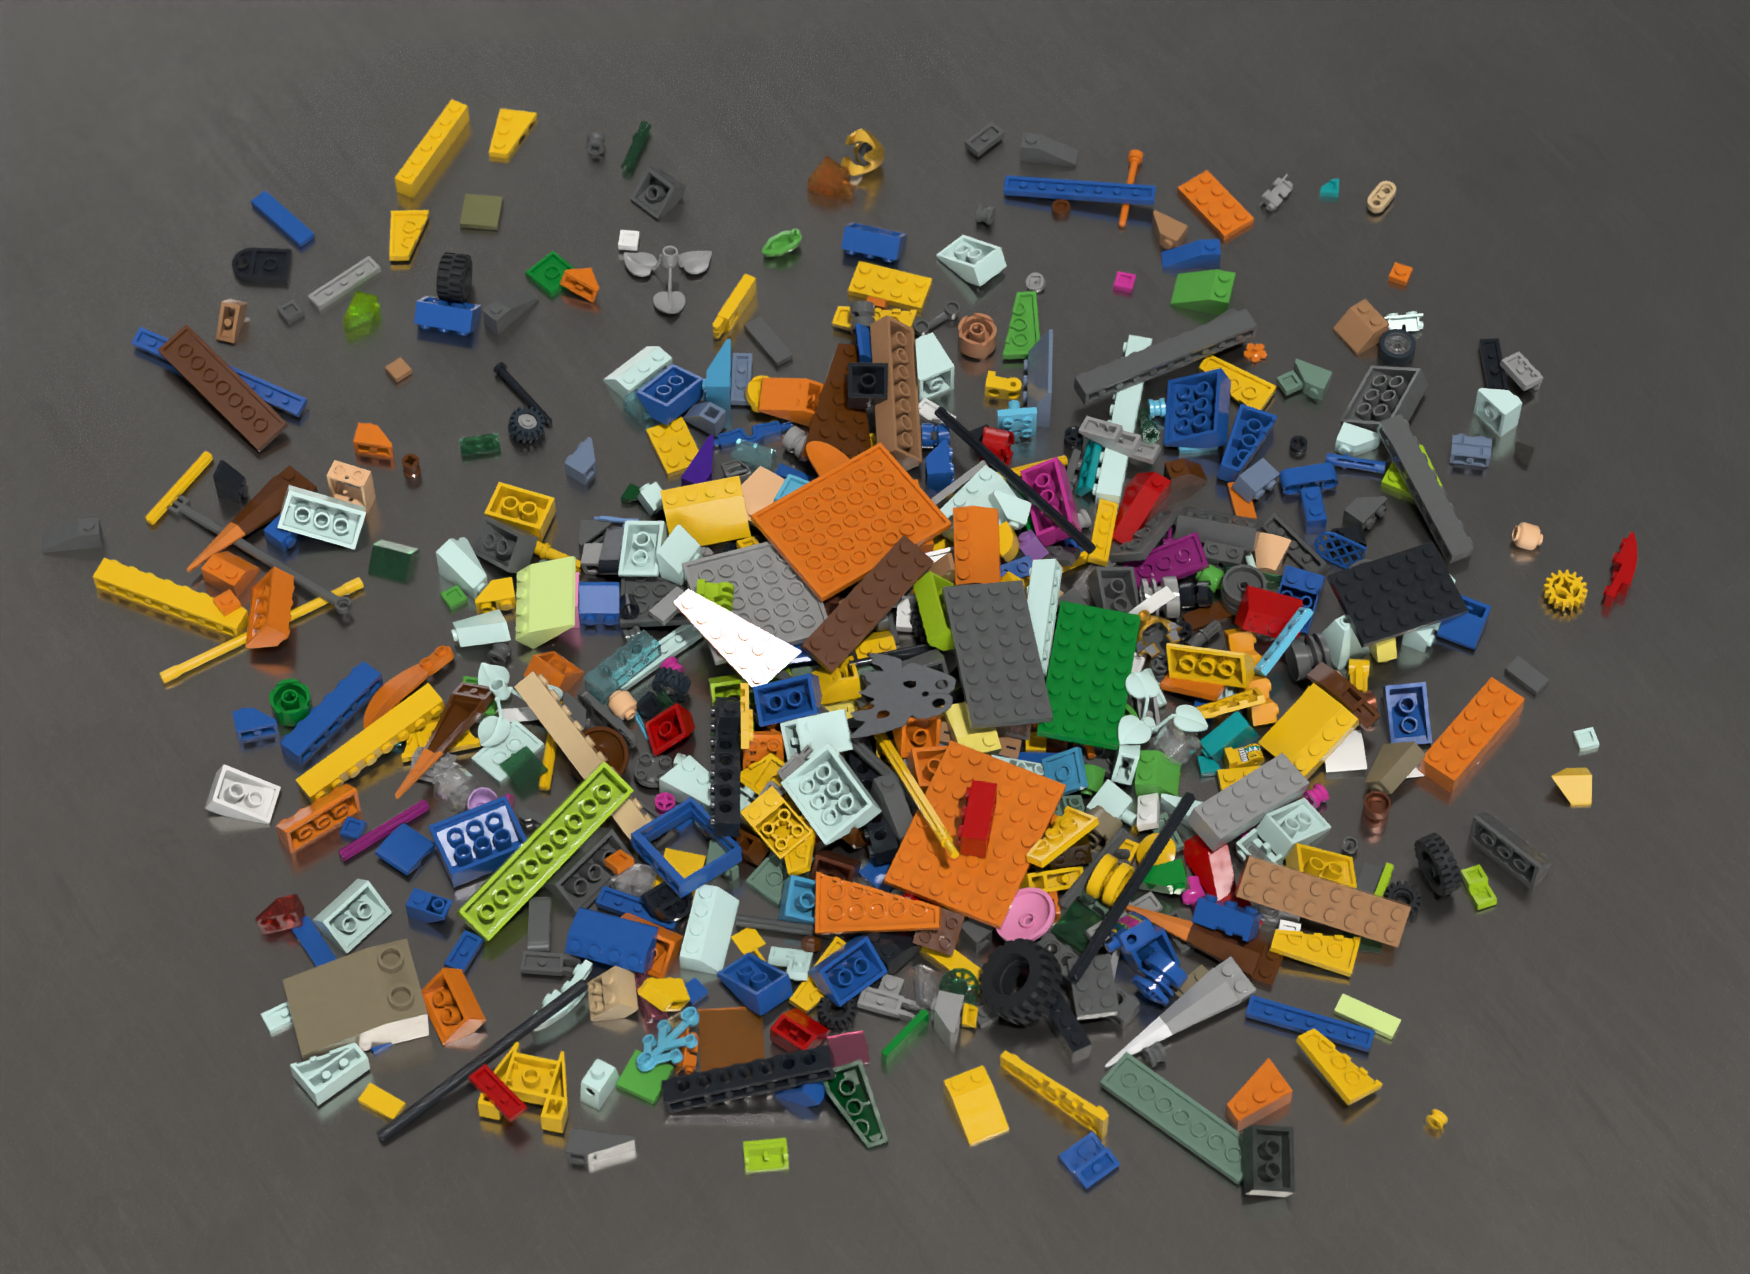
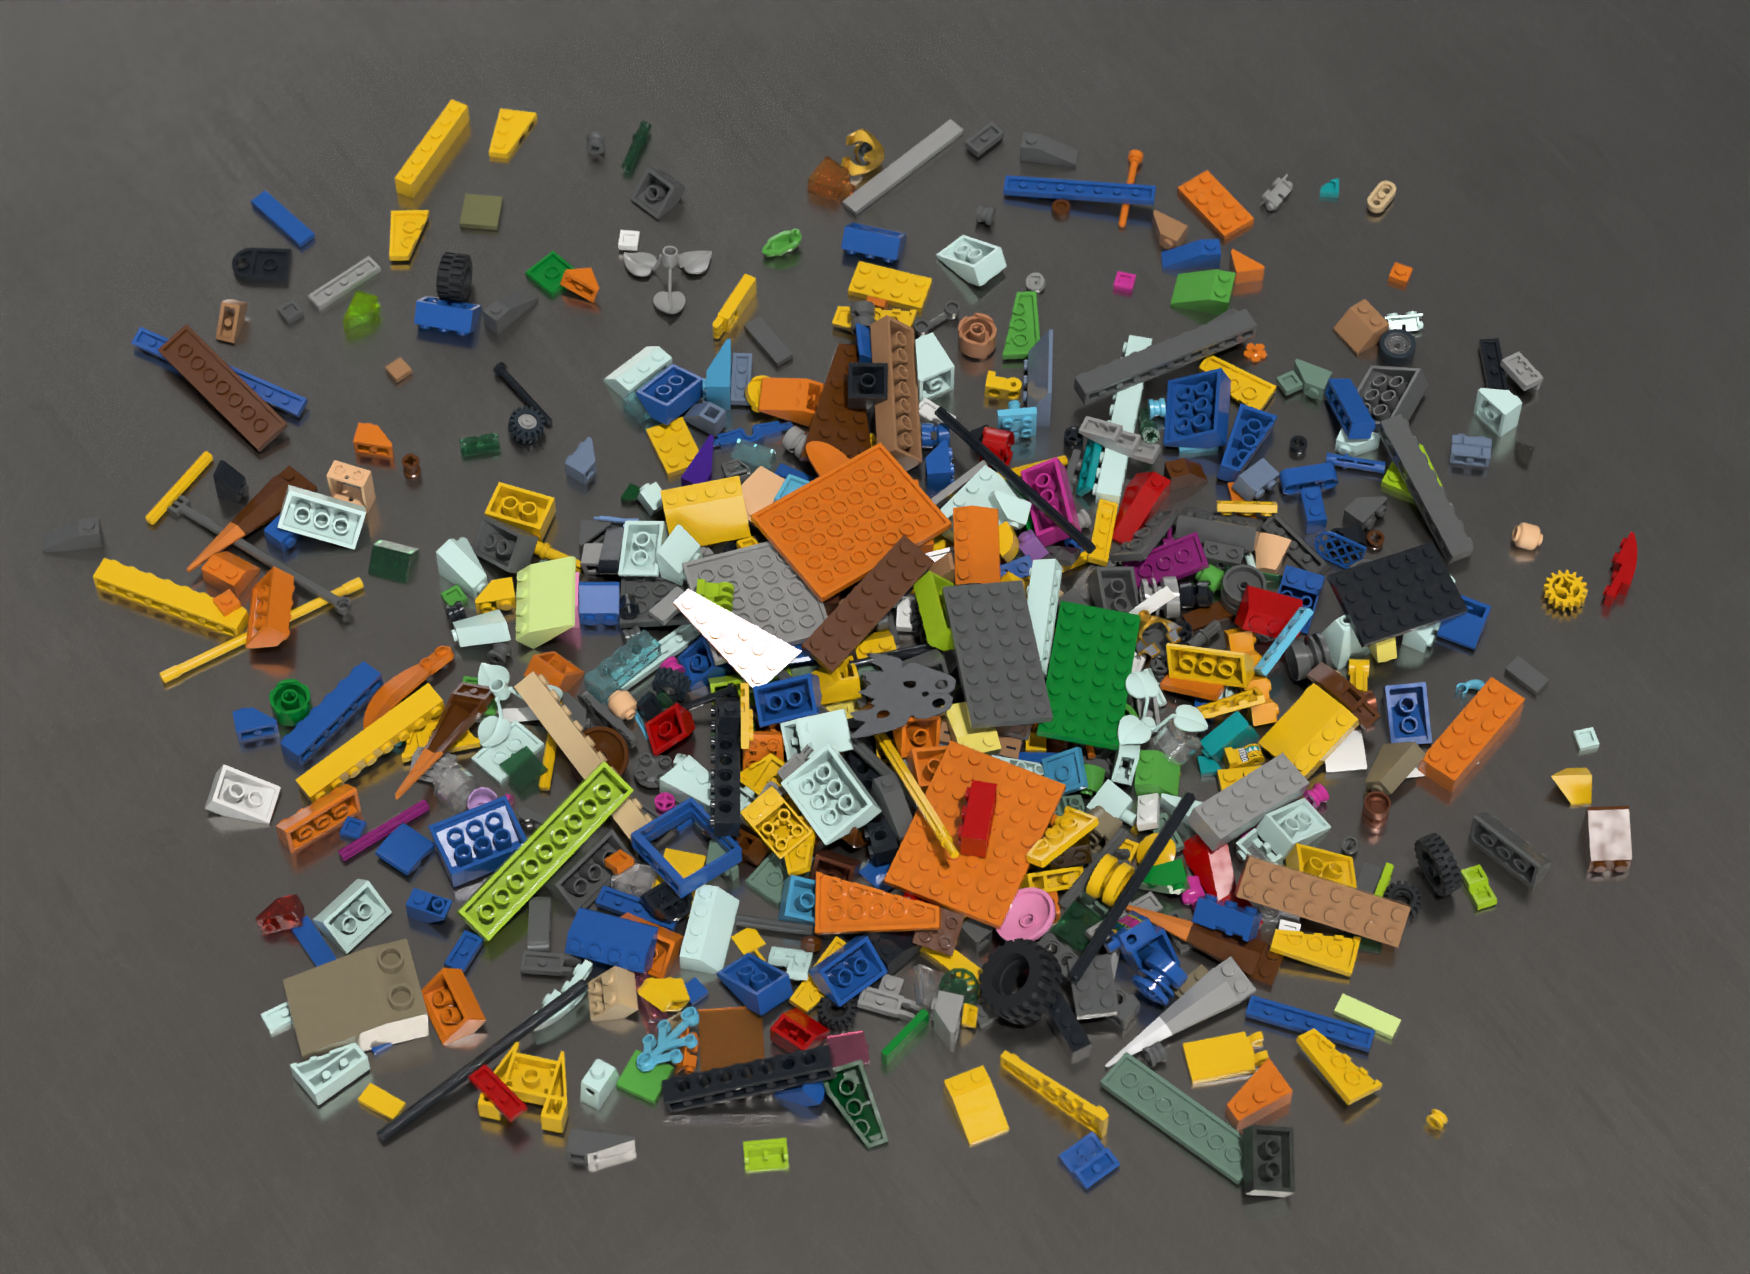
(455, 612): none -> black wheel
(700, 664): none -> blue slope
(730, 690): none -> black bar
(903, 167): none -> light grey tile
(1223, 1056): none -> yellow tile
(1245, 268): none -> orange slope
(1246, 508): none -> yellow plate
(1349, 408): none -> blue brick
(1378, 535): none -> reddish brown bush
(1475, 684): none -> medium azure arm
(1607, 838): none -> slope

